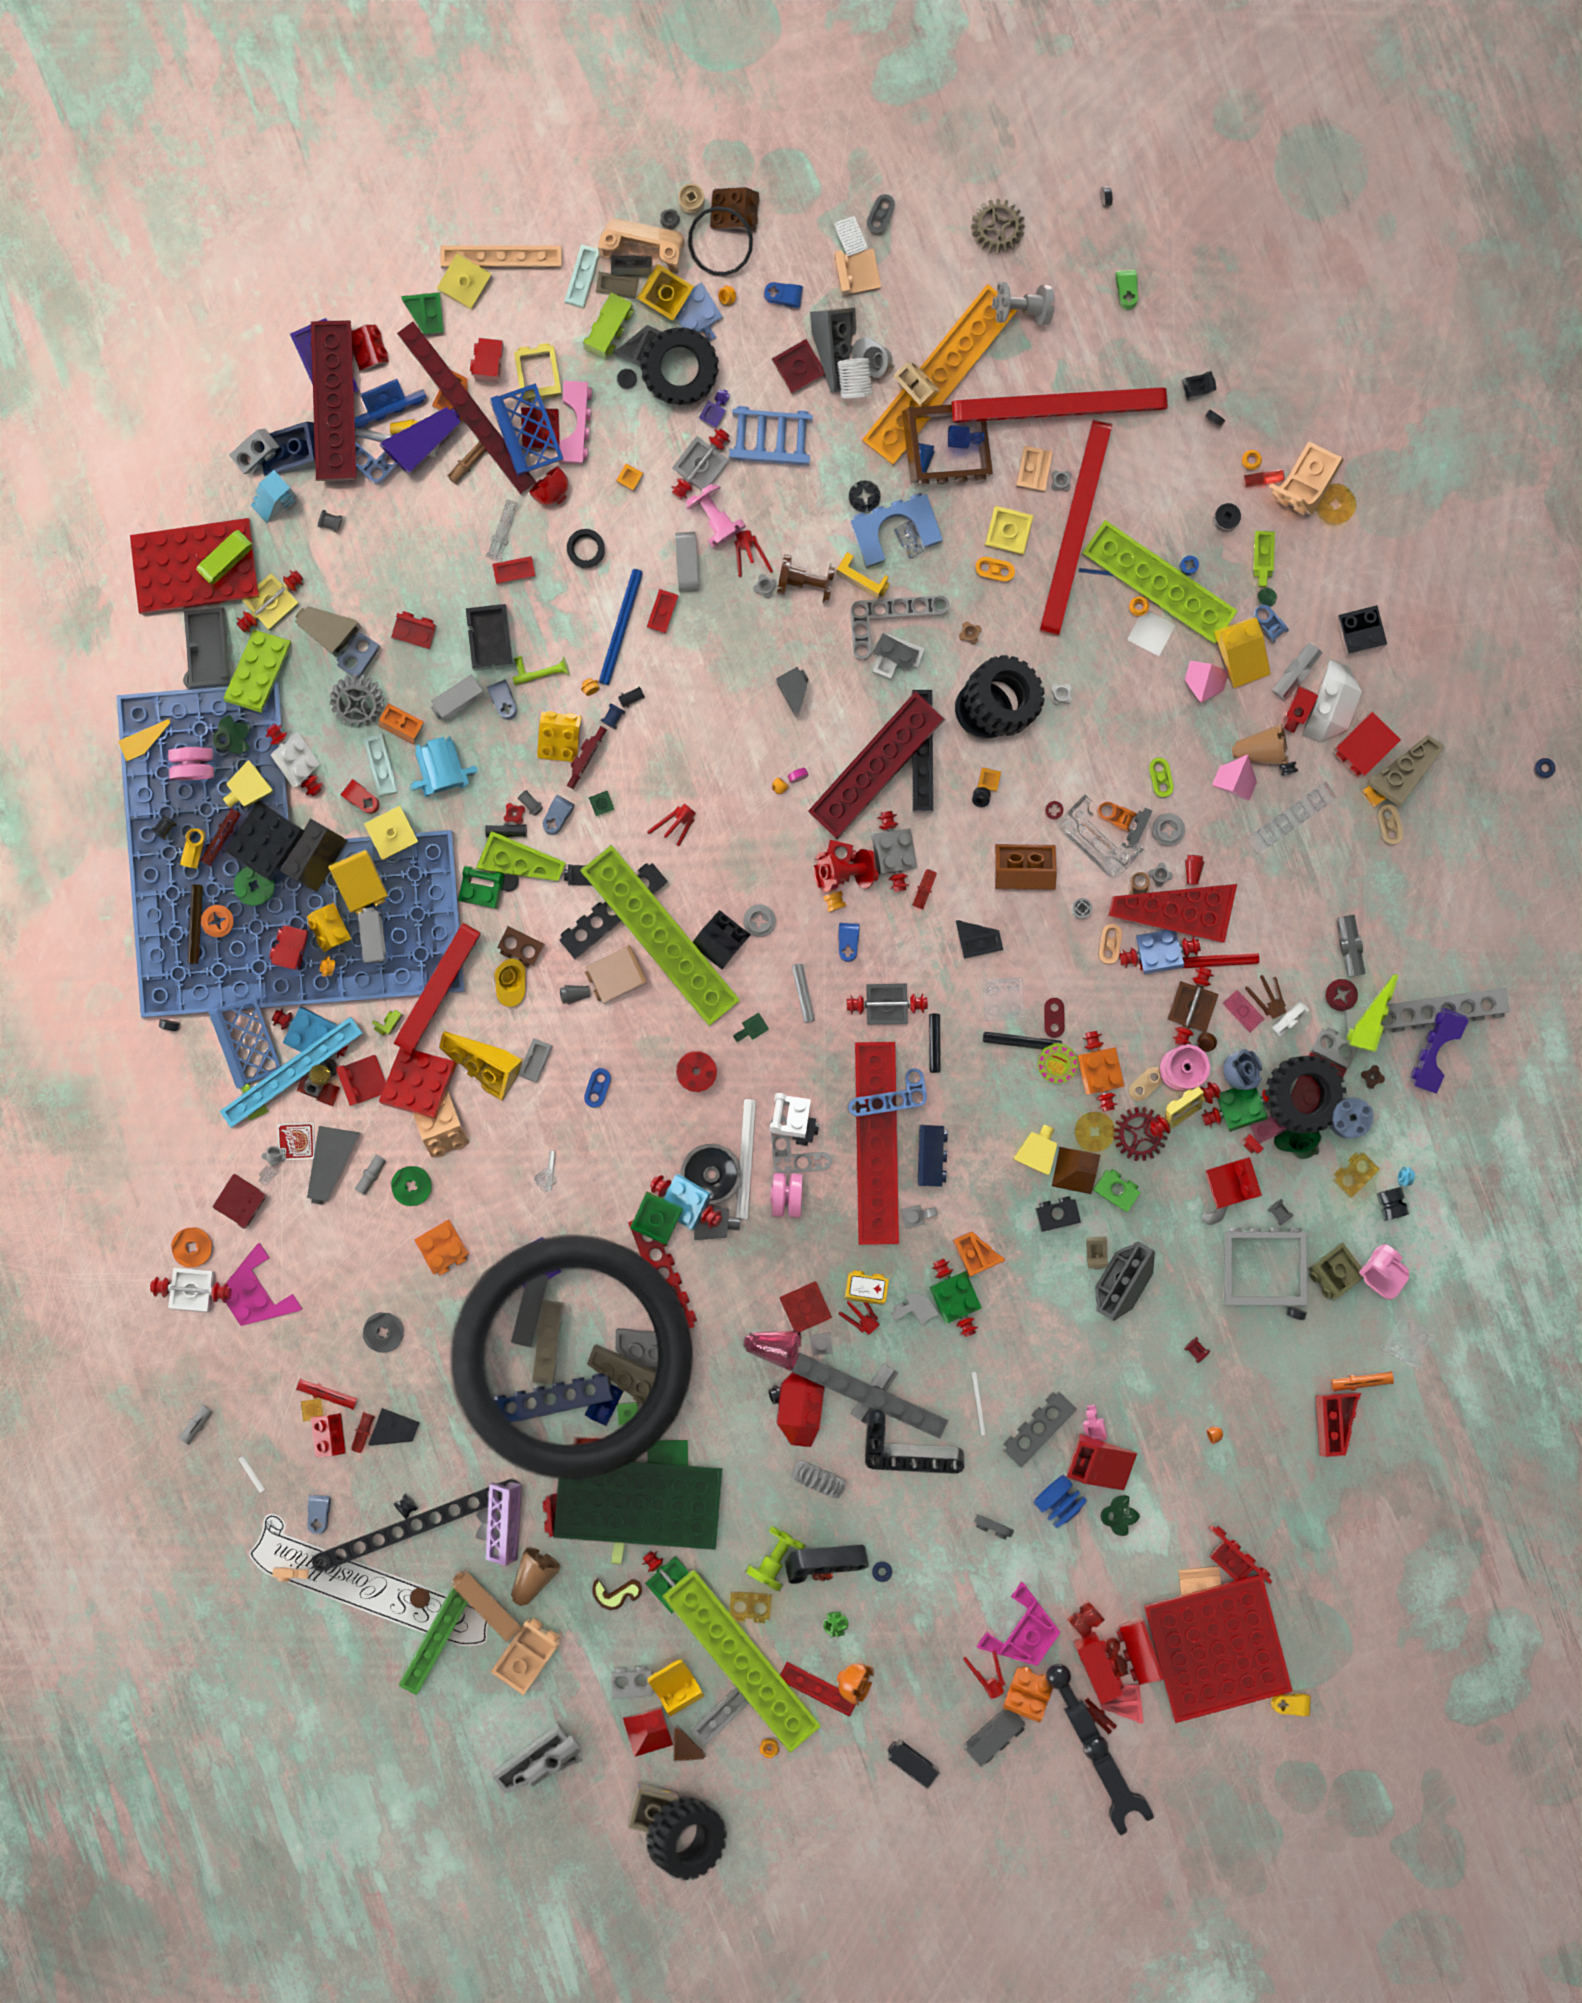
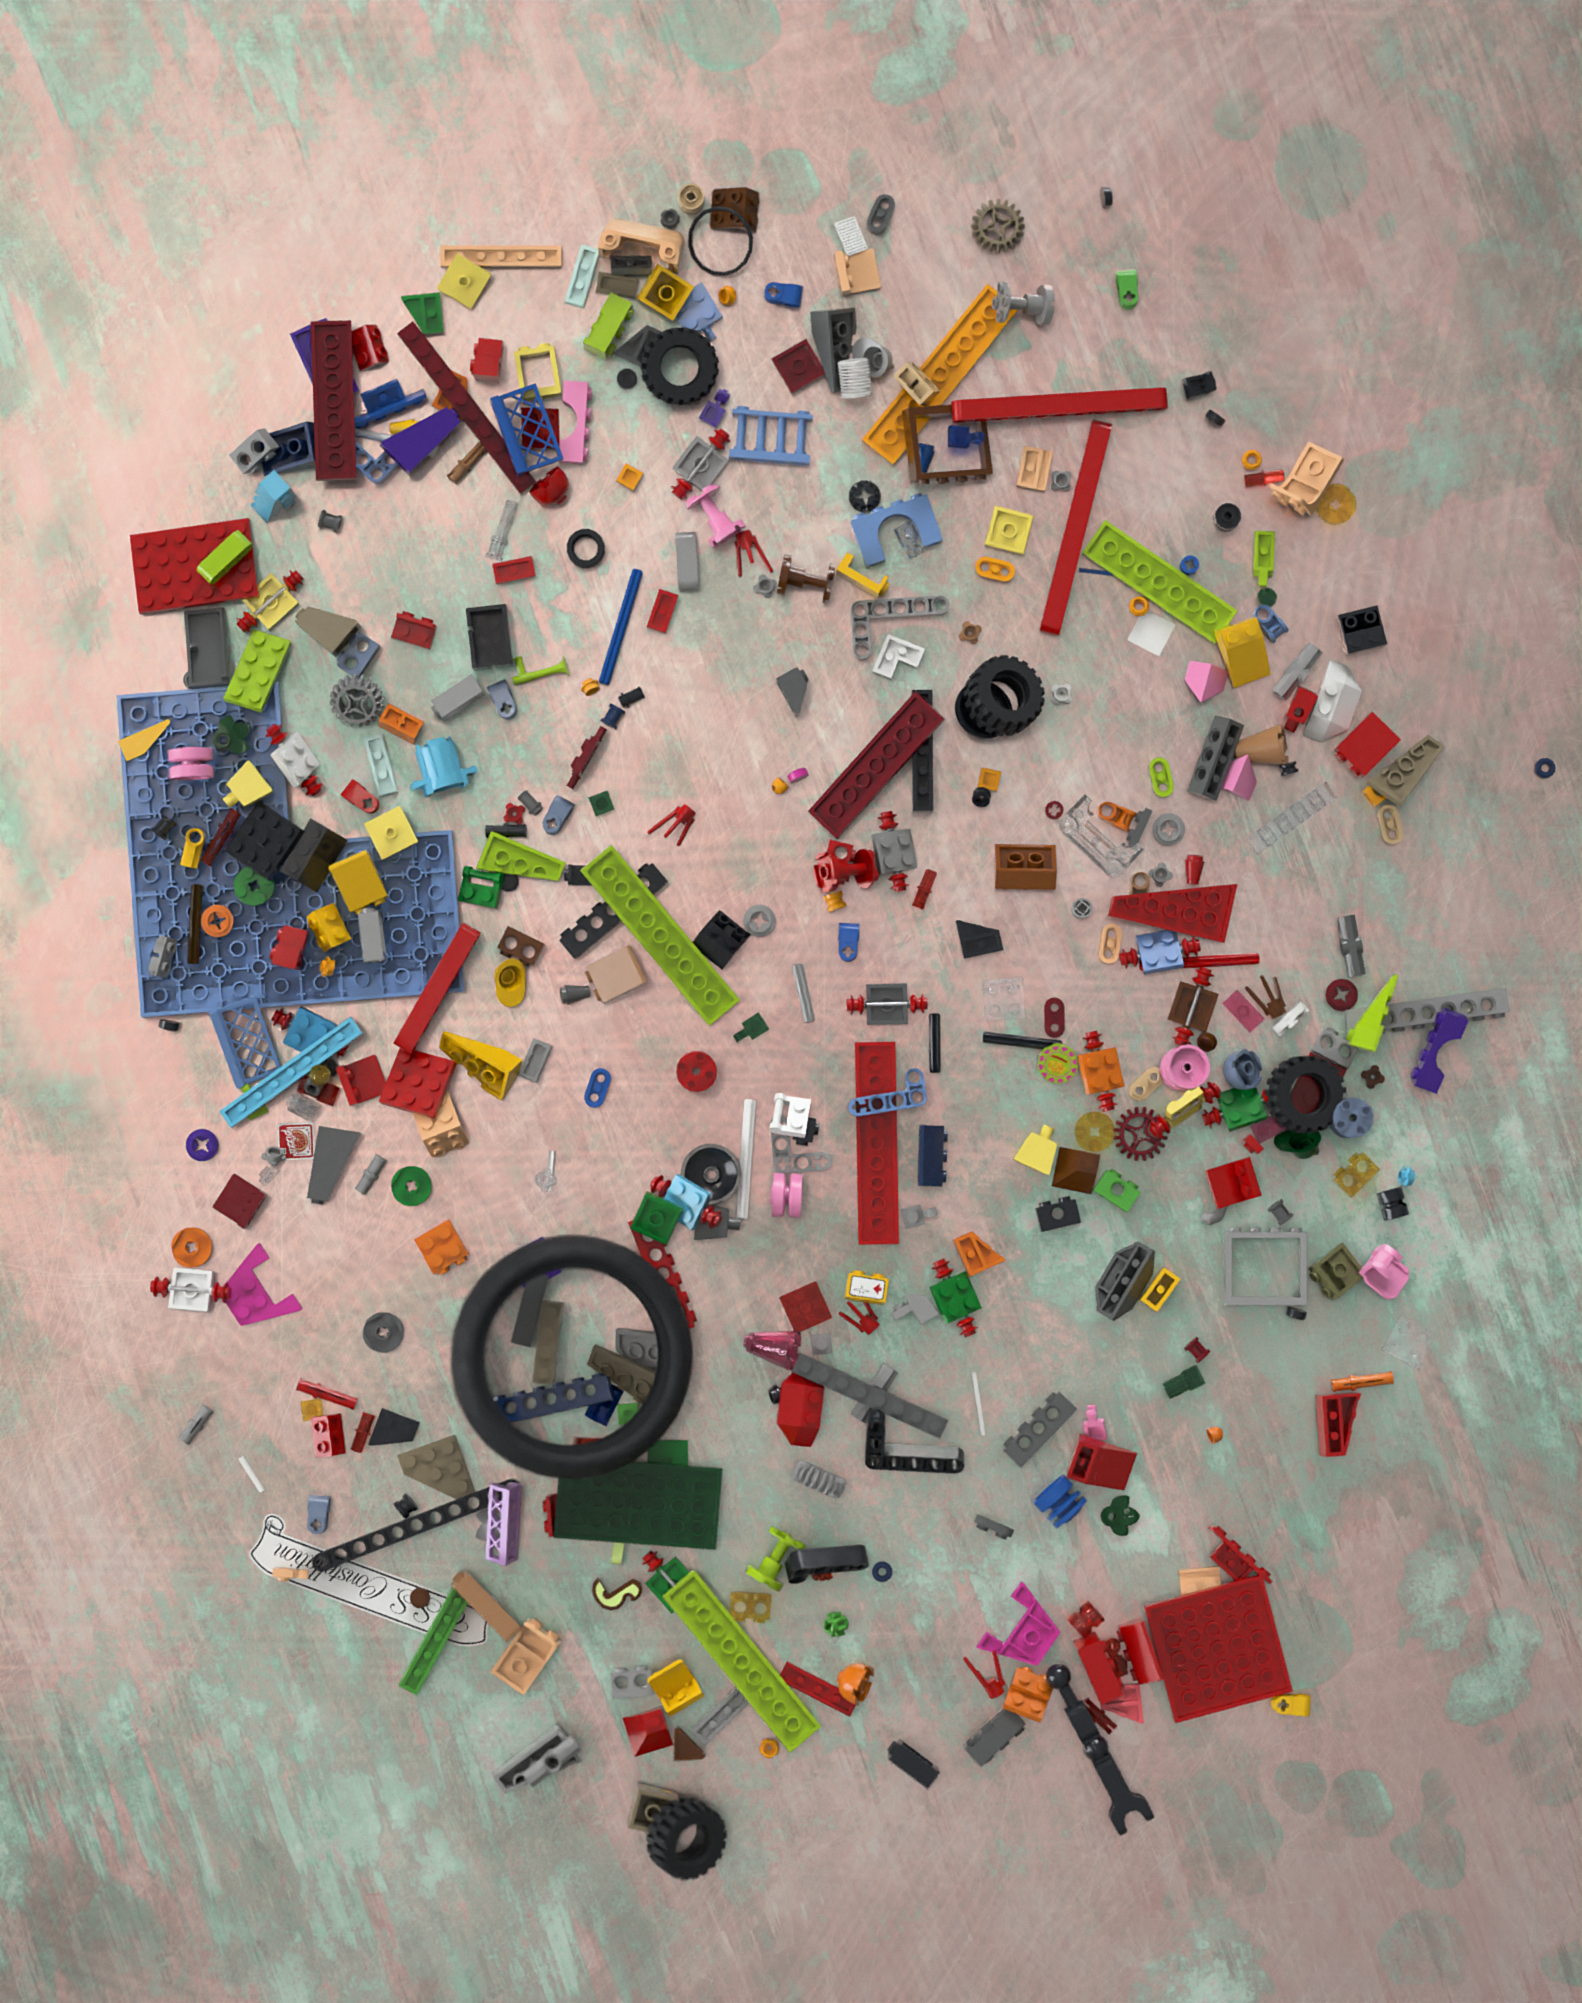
(165, 948): none -> light grey hinge
(202, 1135): none -> dark purple gear
(303, 1106): none -> clear slope
(391, 1022): lime bracket -> none
(439, 1467): none -> dark tan plate
(533, 1575): medium nougat cone -> none
(558, 736): yellow bracket -> none
(895, 651): dark grey plate -> none
(1096, 1252): dark tan bracket -> none
(1159, 1289): none -> yellow brick
(1187, 1380): none -> clear green piece
(1215, 758): none -> dark grey brick

